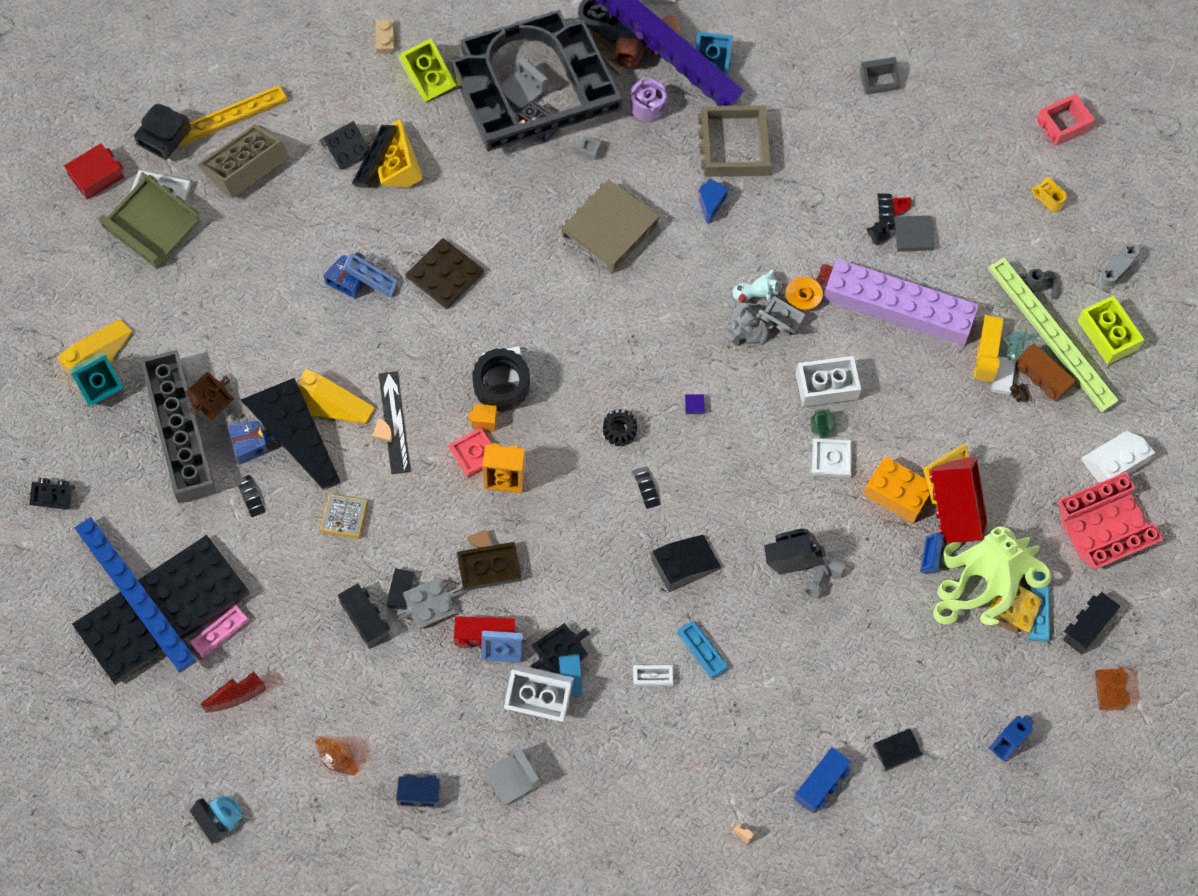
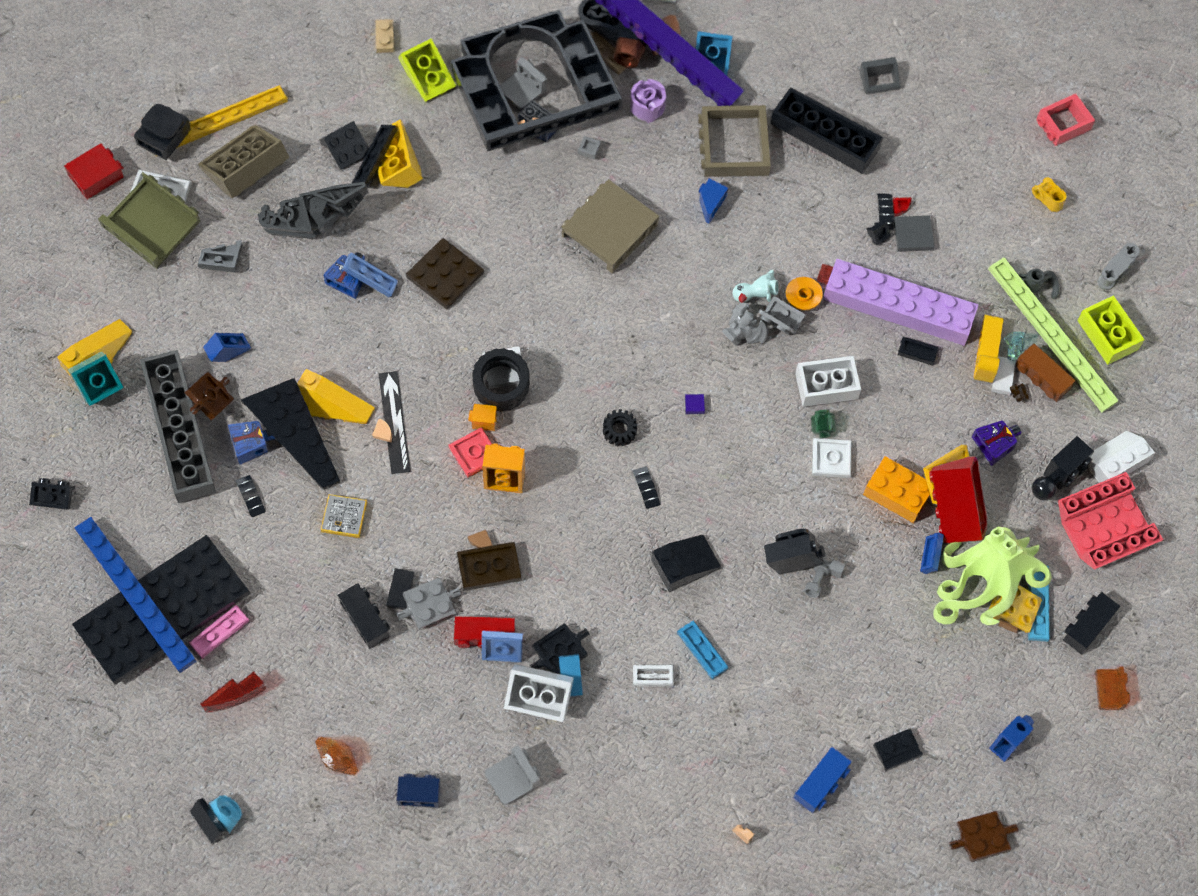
(220, 257): none -> dark grey wing
(226, 346): none -> blue slope
(312, 211): none -> dark grey connector
(826, 130): none -> black brick
(918, 351): none -> black tile
(983, 836): none -> reddish brown plate
(996, 440): none -> dark purple torso
(1063, 469): none -> black brick

